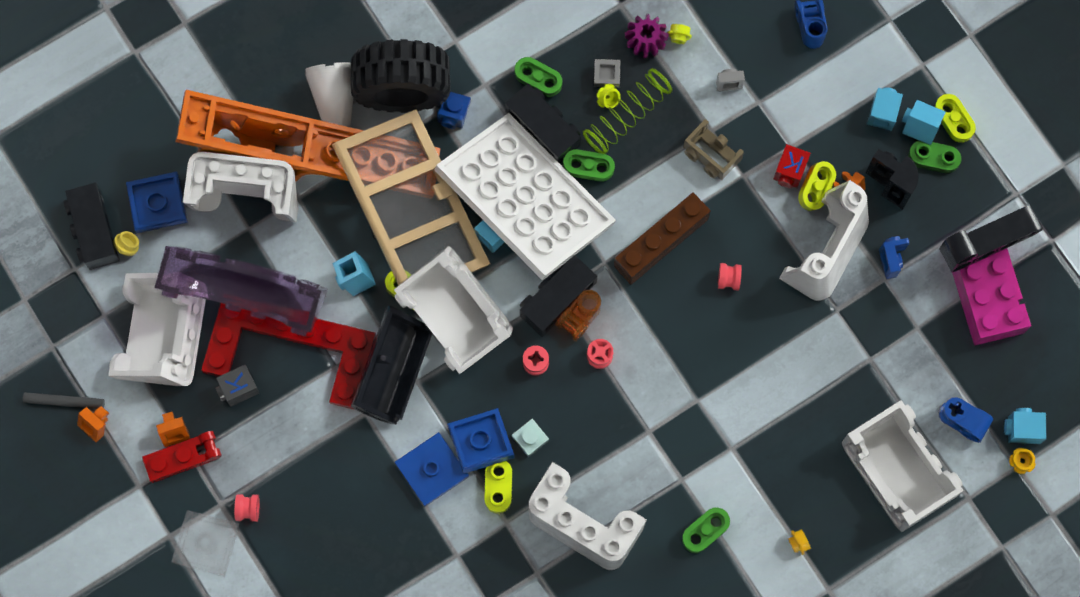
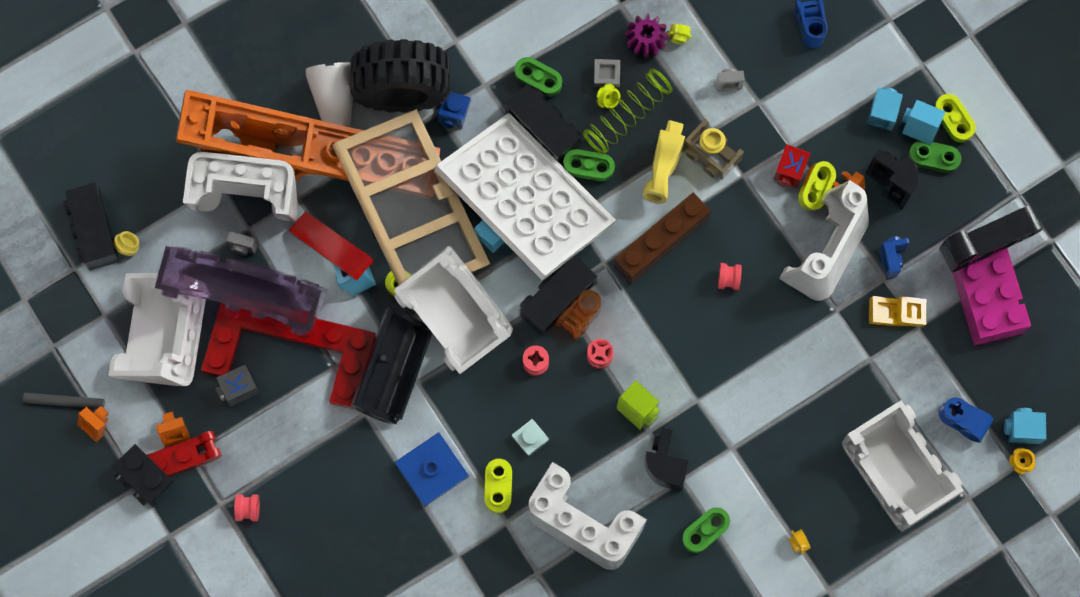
(143, 475): none -> black bracket
(156, 202): blue plate -> none
(205, 543): clear plate -> none
(241, 243): none -> light grey plate
(331, 246): none -> red tile
(480, 441): blue plate -> none
(638, 405): none -> lime brick
(664, 162): none -> light yellow hips
(664, 469): none -> black brick
(712, 141): none -> light yellow plate
(897, 312): none -> yellow slope

